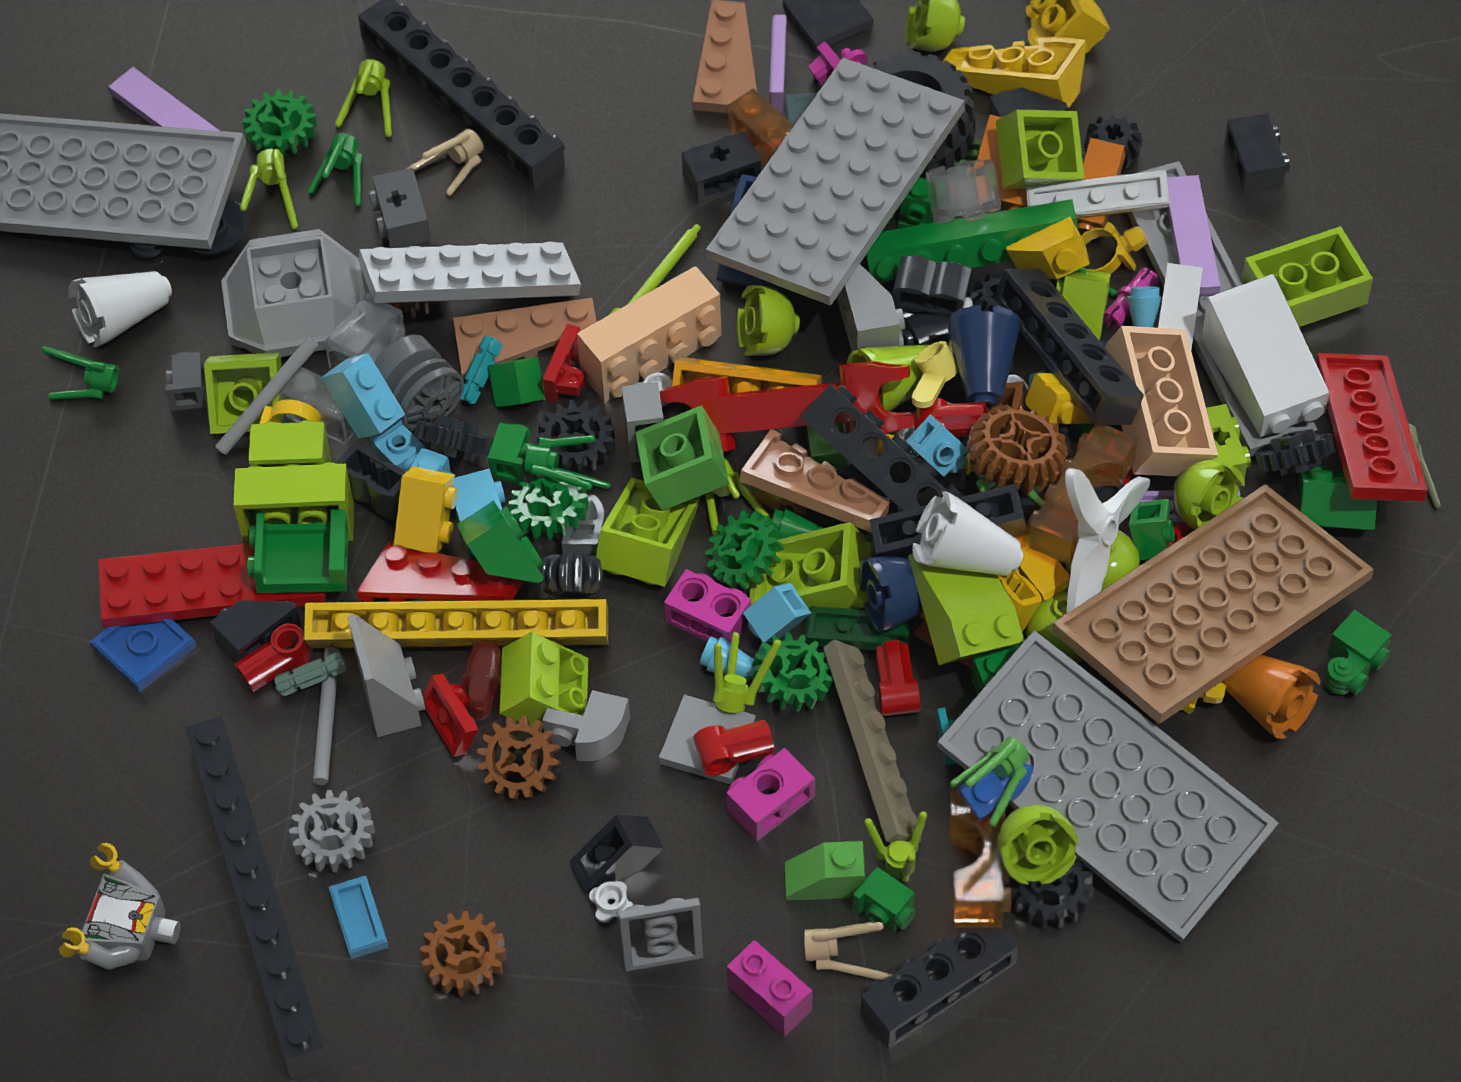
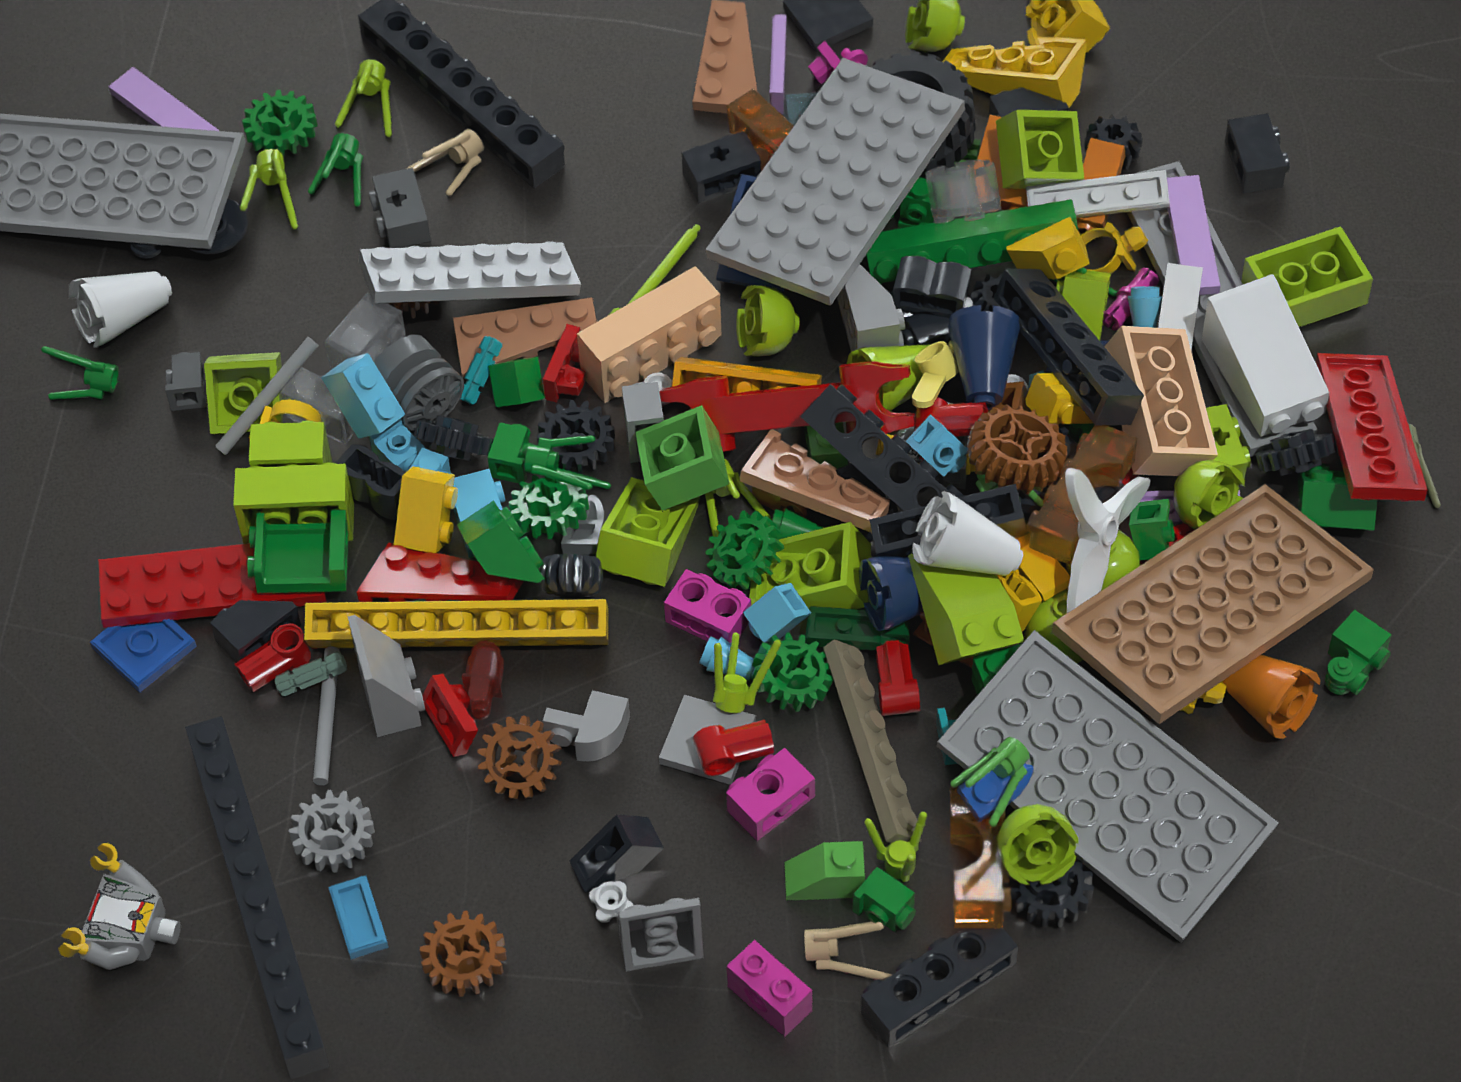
(290, 291): light grey piece -> none
(542, 676): lime slope -> none

